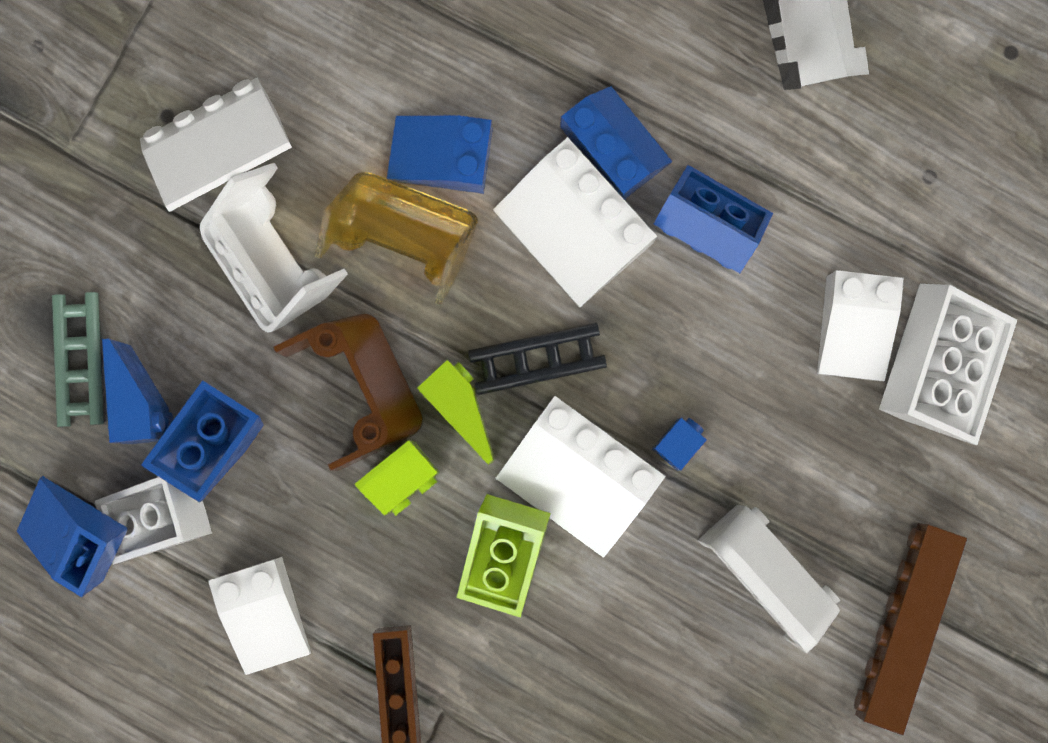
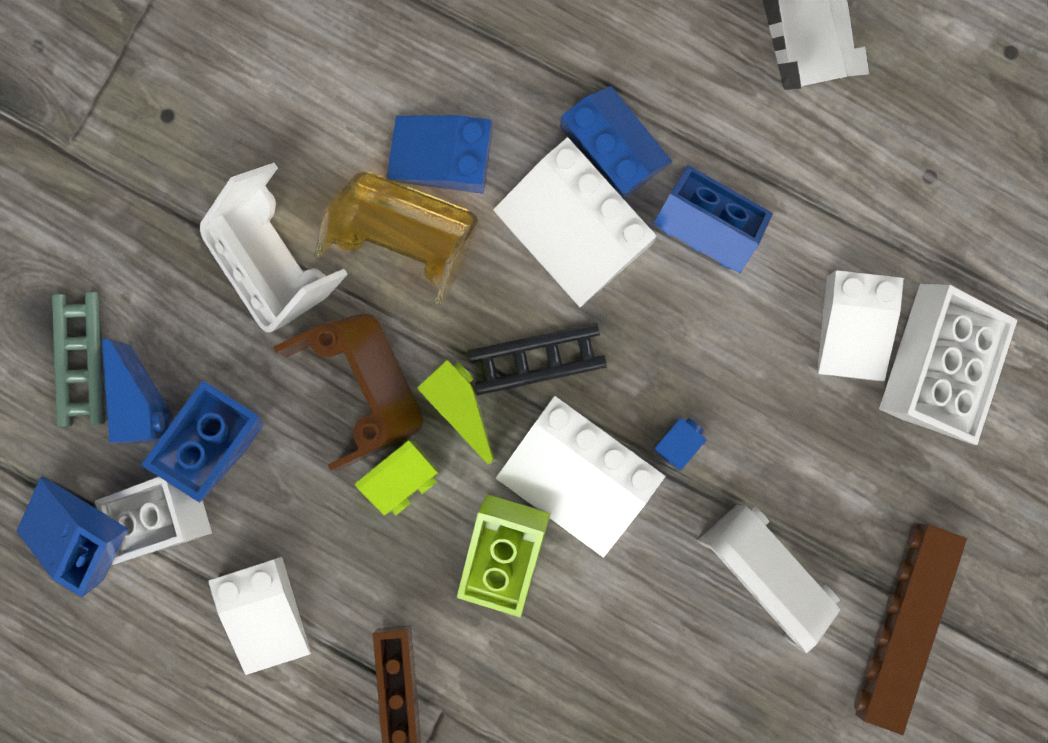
(213, 143): white slope -> none

